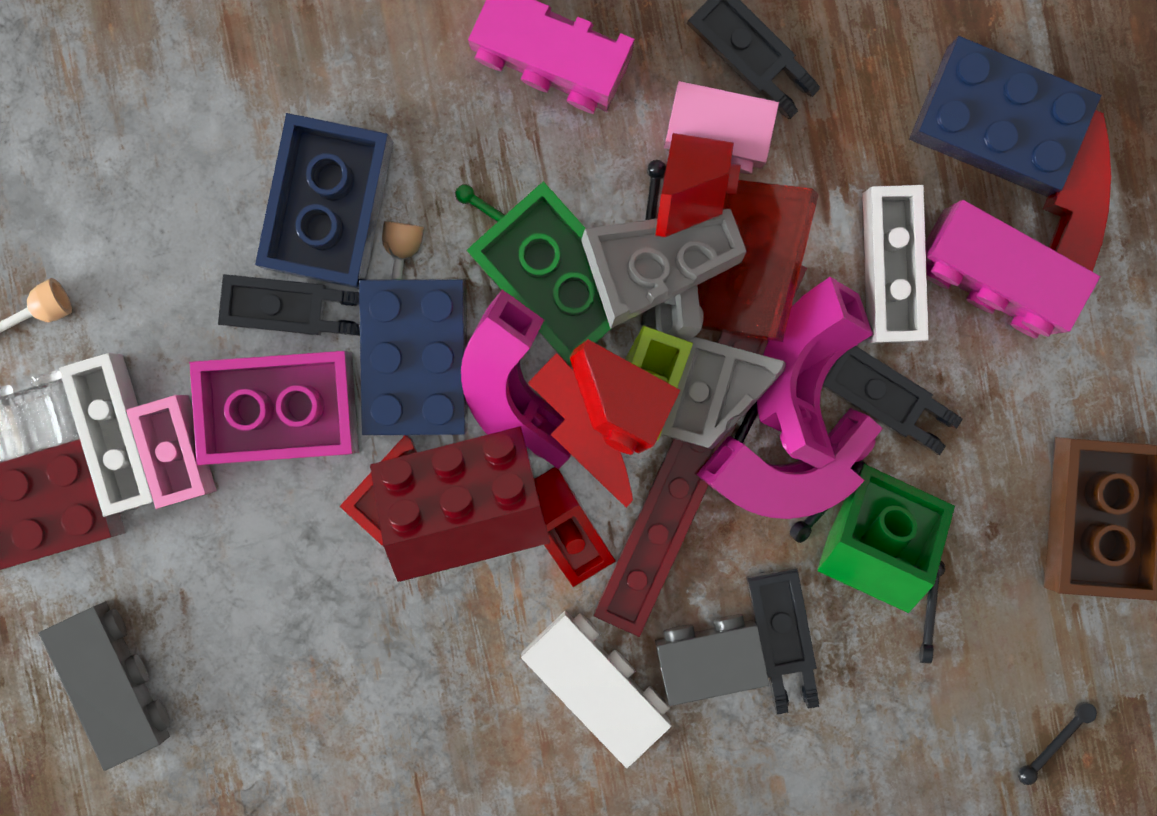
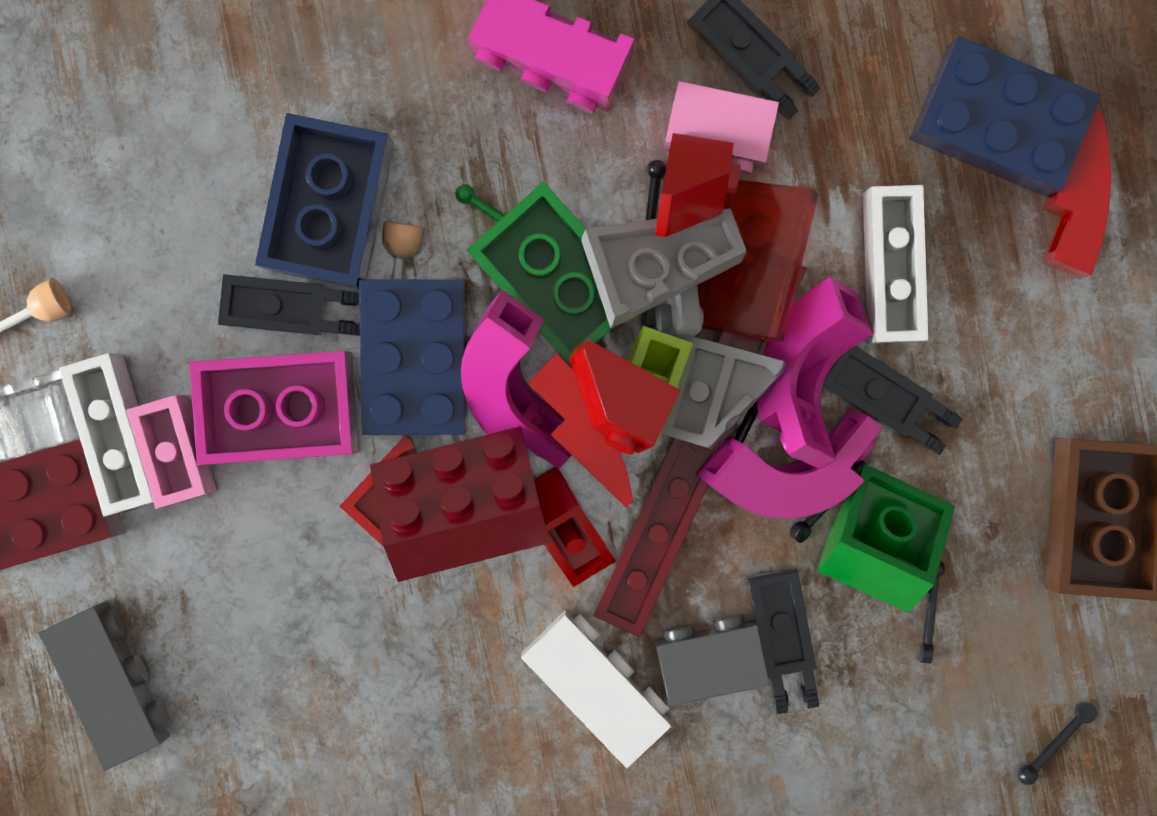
(1006, 271): dark pink brick -> none

